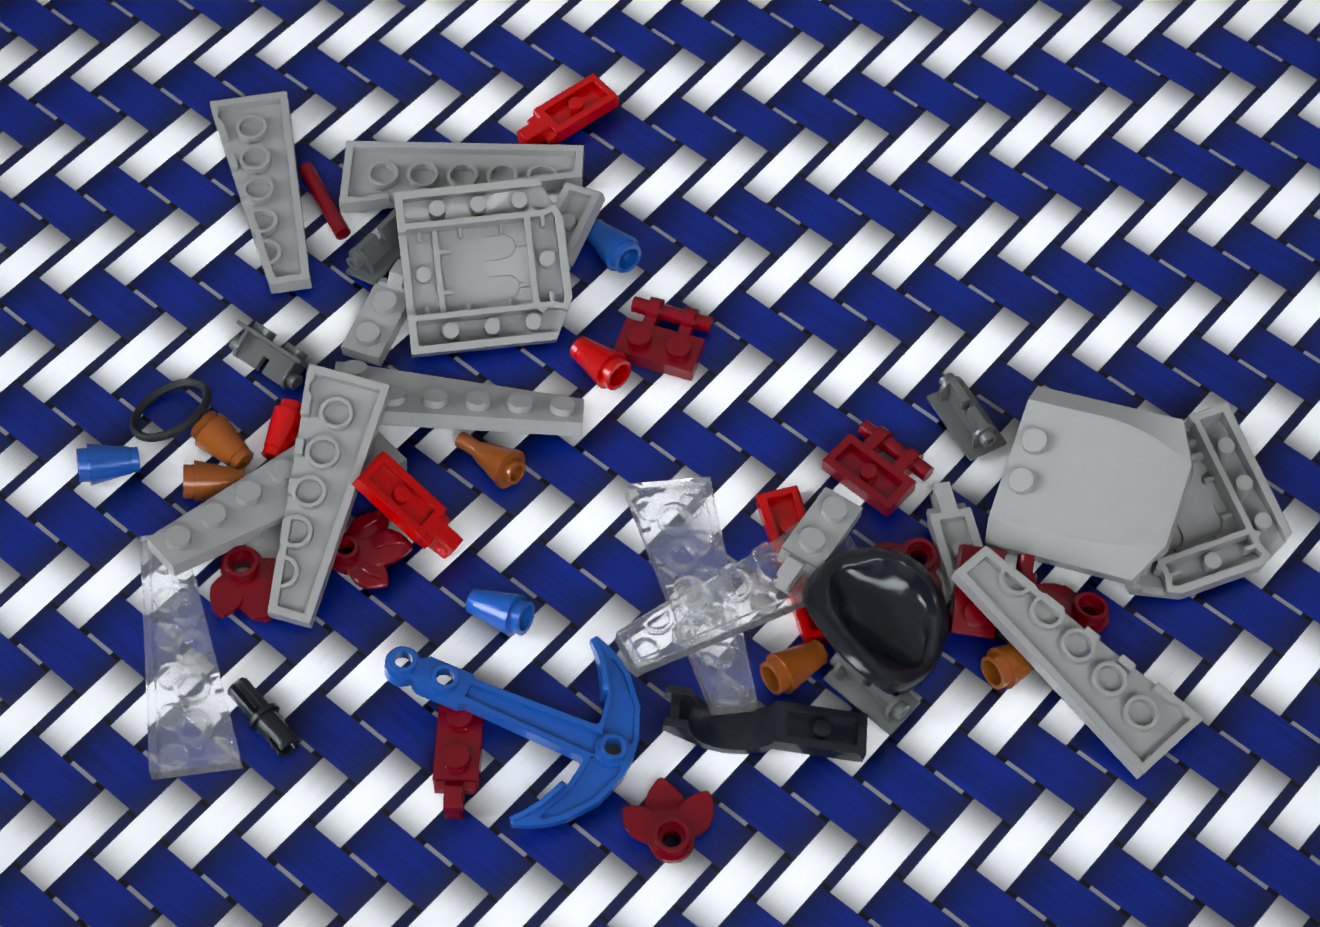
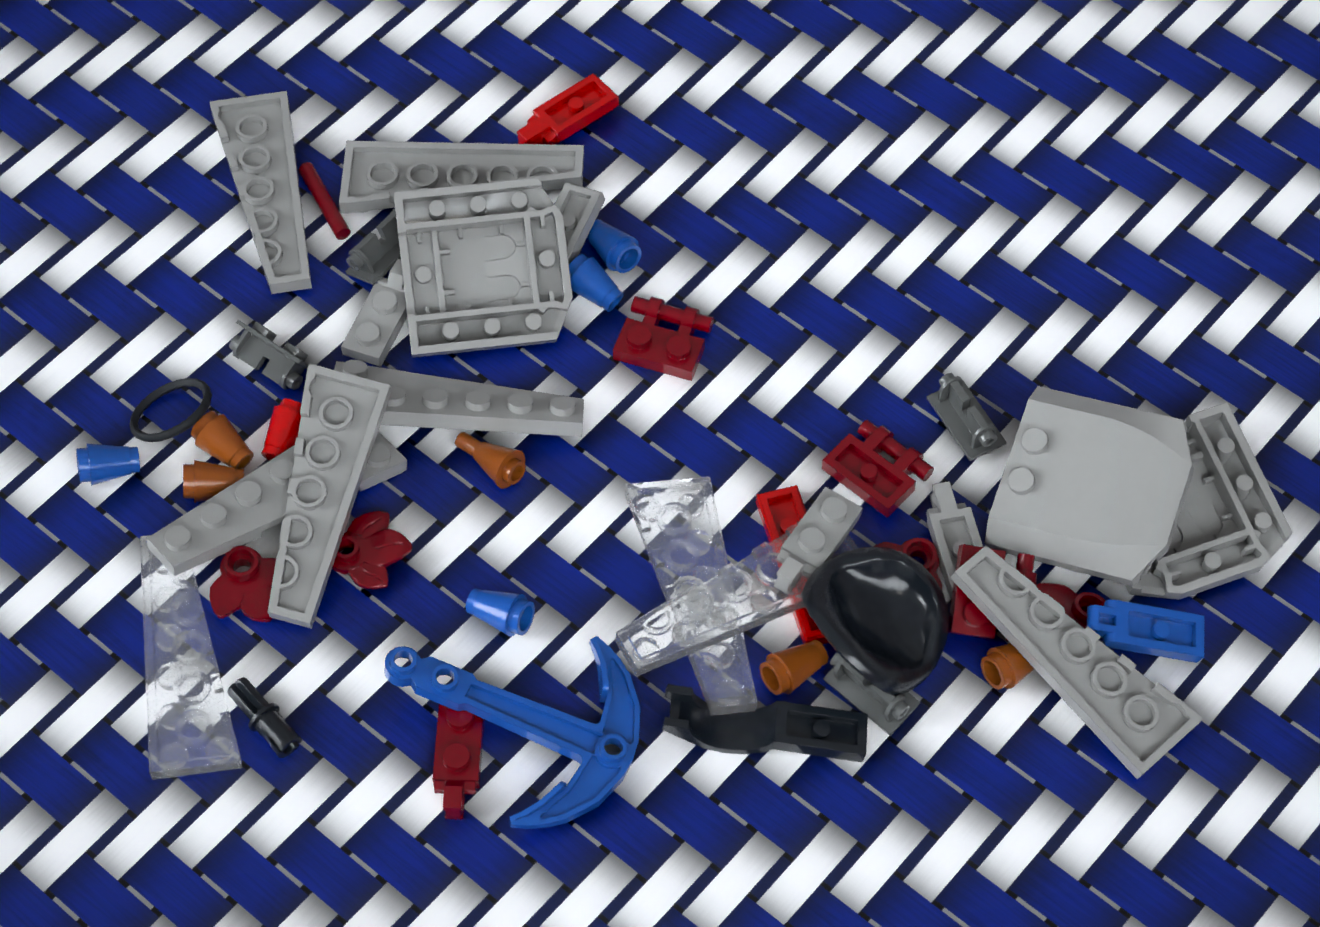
(407, 505): red hinge -> none
(593, 283): none -> blue cone
(603, 364): red cone -> none
(669, 816): dark red plate -> none
(1148, 629): none -> blue hinge

